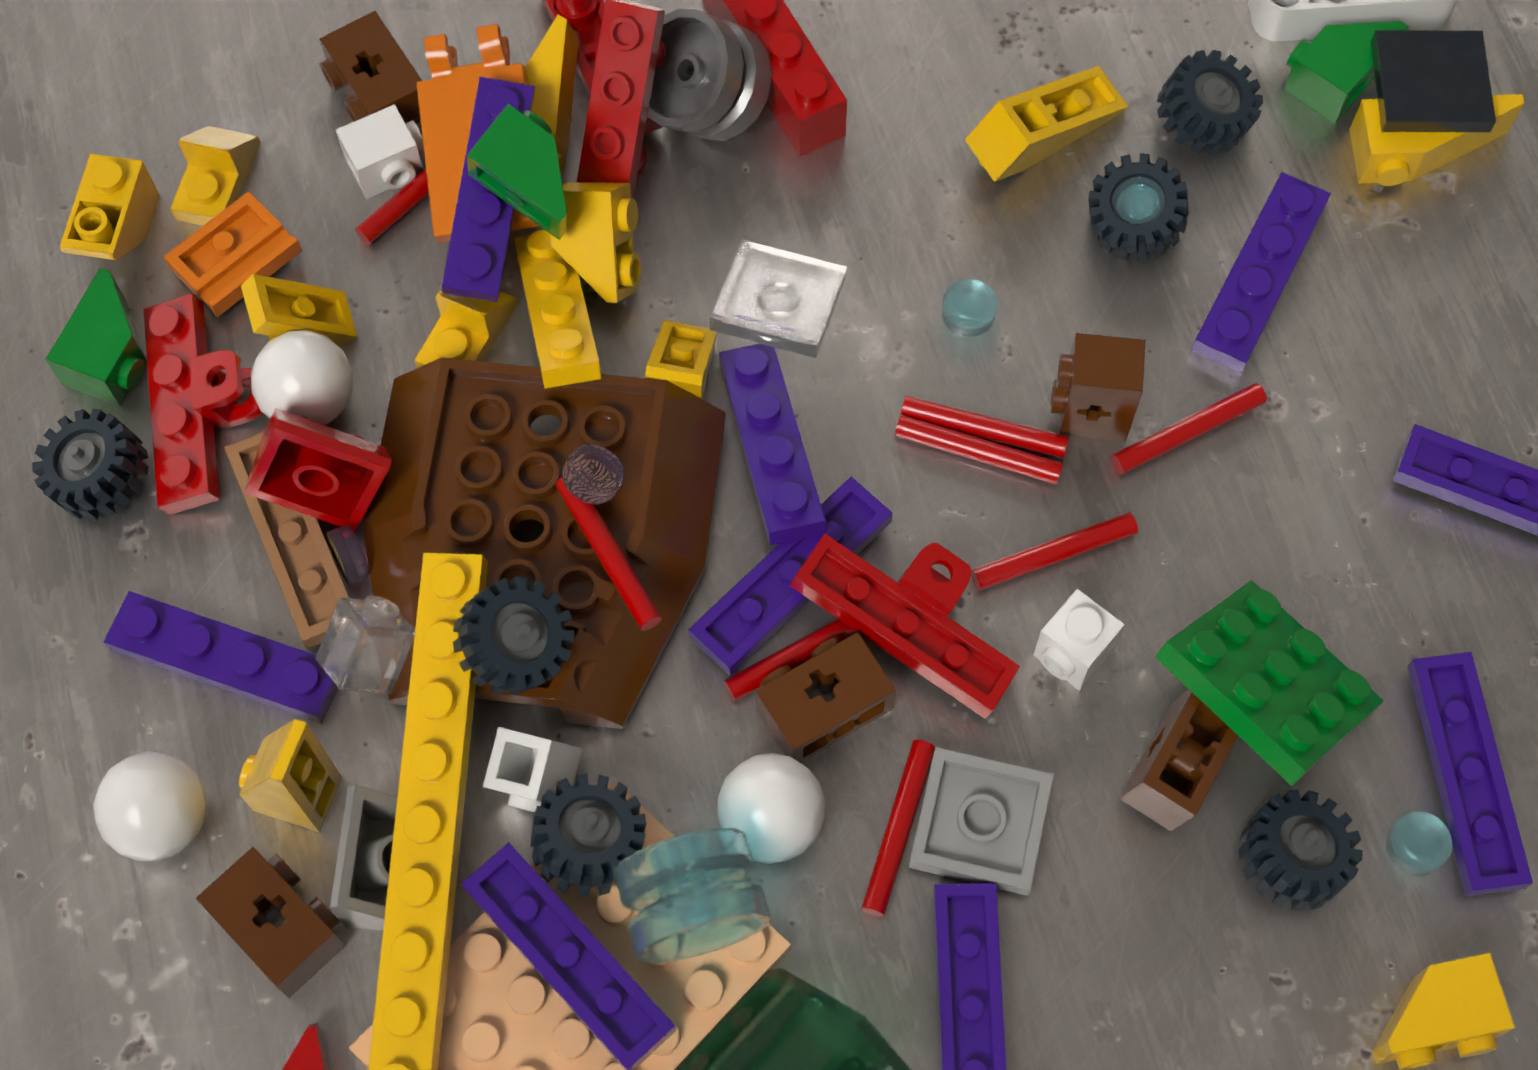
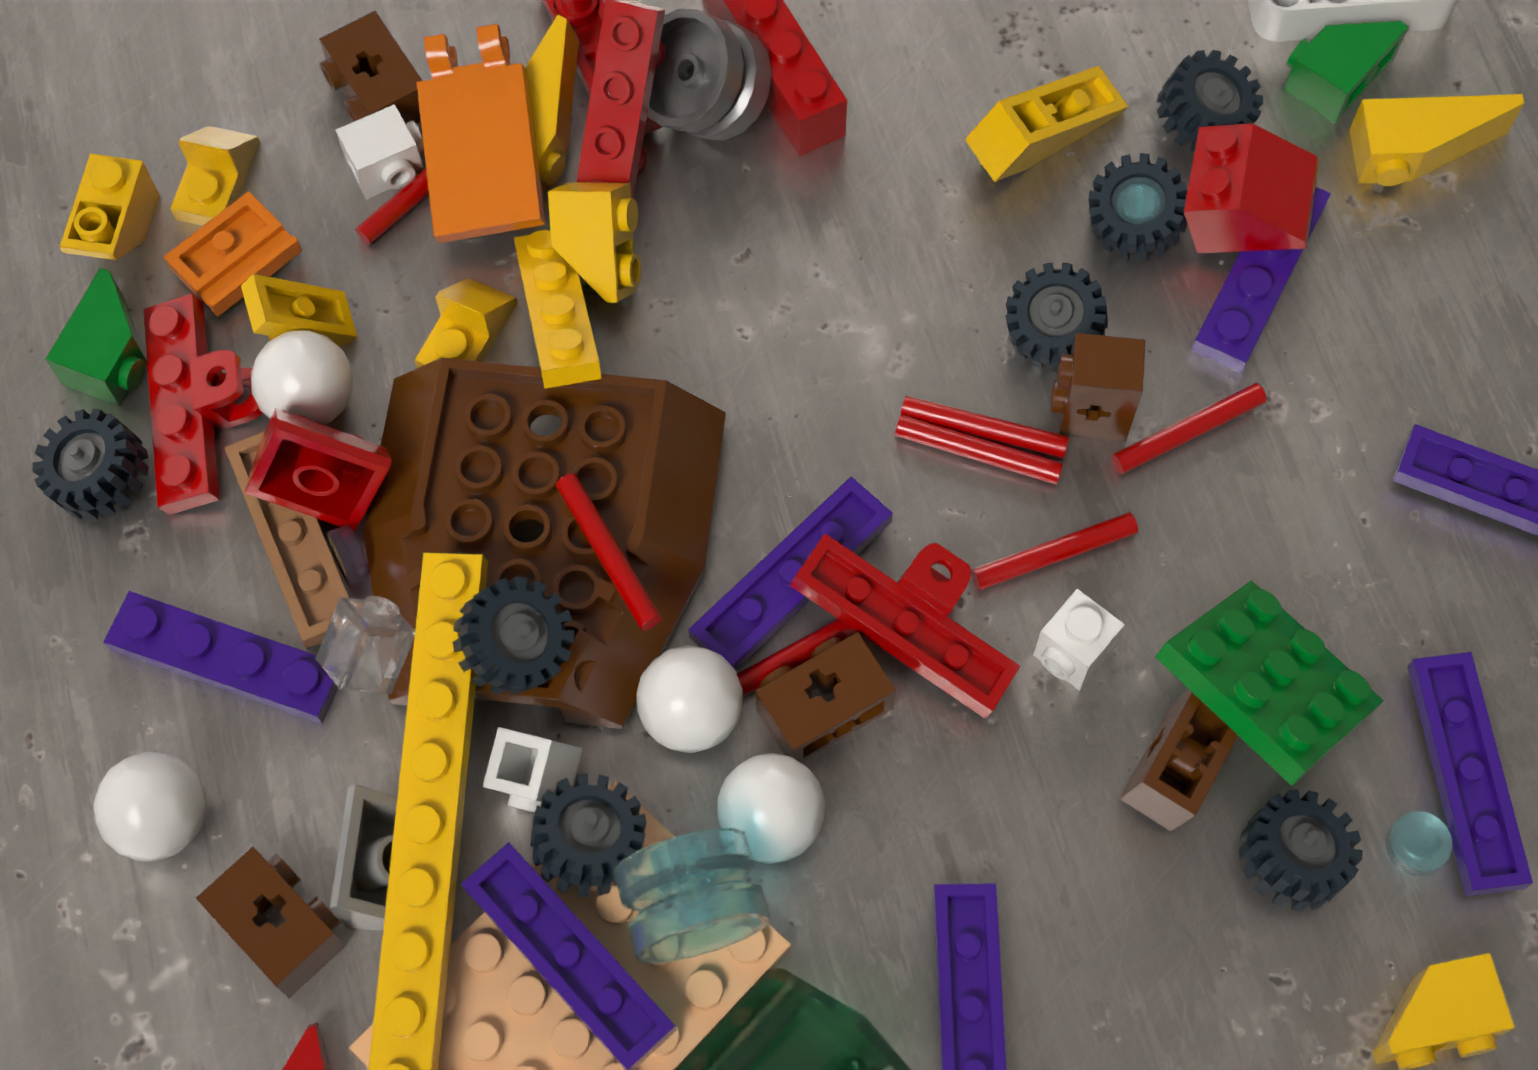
(291, 777): yellow slope -> none
(482, 218): dark purple plate -> none
(522, 168): green slope -> none
(593, 474): tile -> none
(682, 356): yellow slope -> none
(689, 699): none -> white piece
(772, 444): dark purple plate -> none
(778, 298): clear tile -> none
(898, 828): red bar -> none
(969, 307): clear light blue tile -> none
(981, 821): light grey plate -> none
(1051, 310): none -> black wheel
(1249, 191): none -> red slope
(1432, 81): black tile -> none

